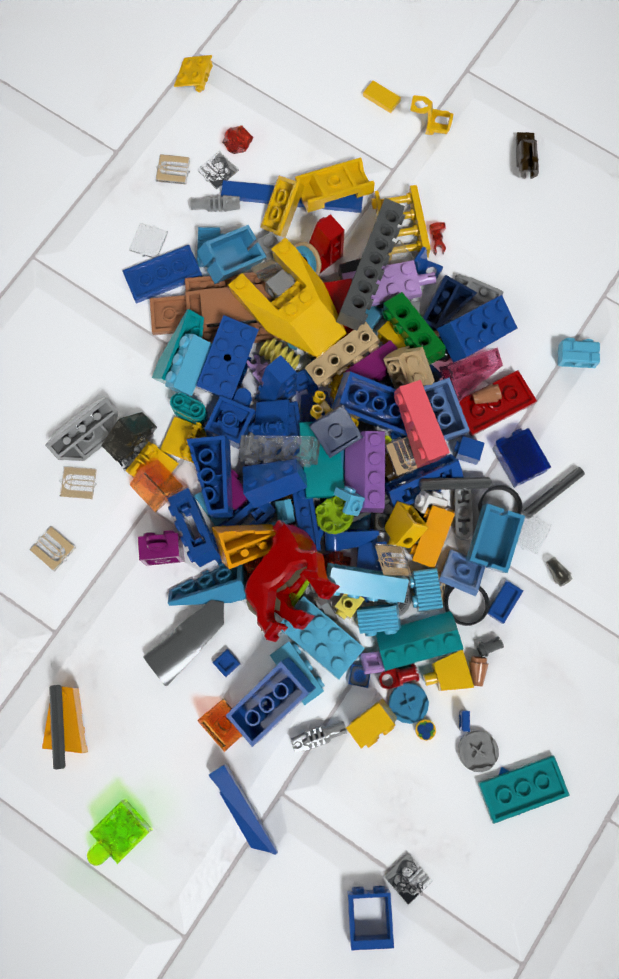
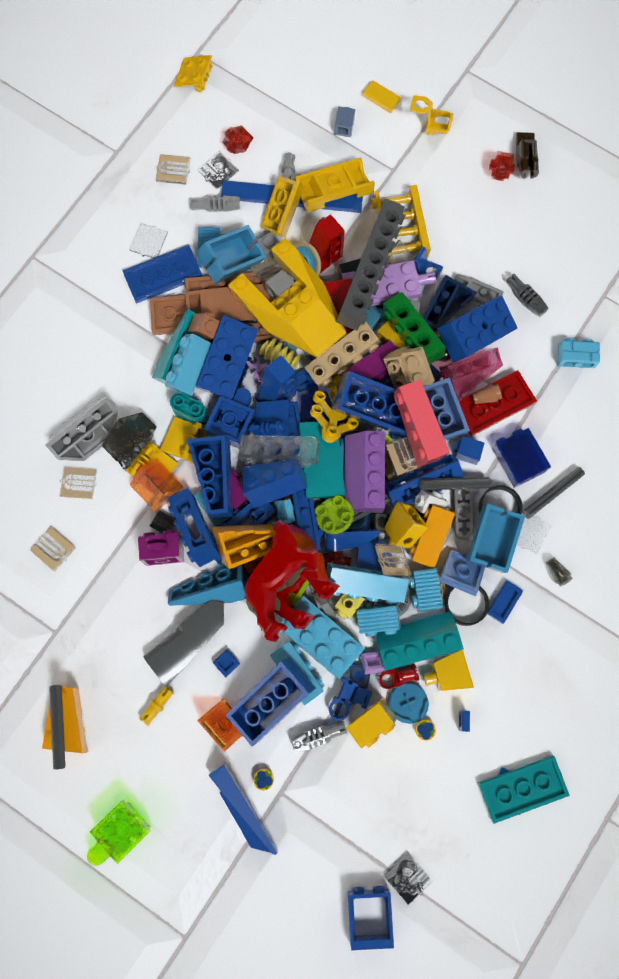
(156, 705): none -> yellow pin
(162, 522): none -> tile
(204, 325): none -> nougat brick
(263, 779): none -> tile
(288, 168): none -> light grey pin
(335, 430): dark blue tile -> none
(344, 121): none -> sand blue brick
(349, 693): none -> blue piece
(353, 500): medium azure bracket -> none
(436, 229): clear red piece -> none
(478, 670): nougat cone -> none
(478, 751): light grey tile -> none
(489, 646): dark grey pin -> none
(502, 159): none -> clear red brick
(528, 295): none -> dark grey hinge

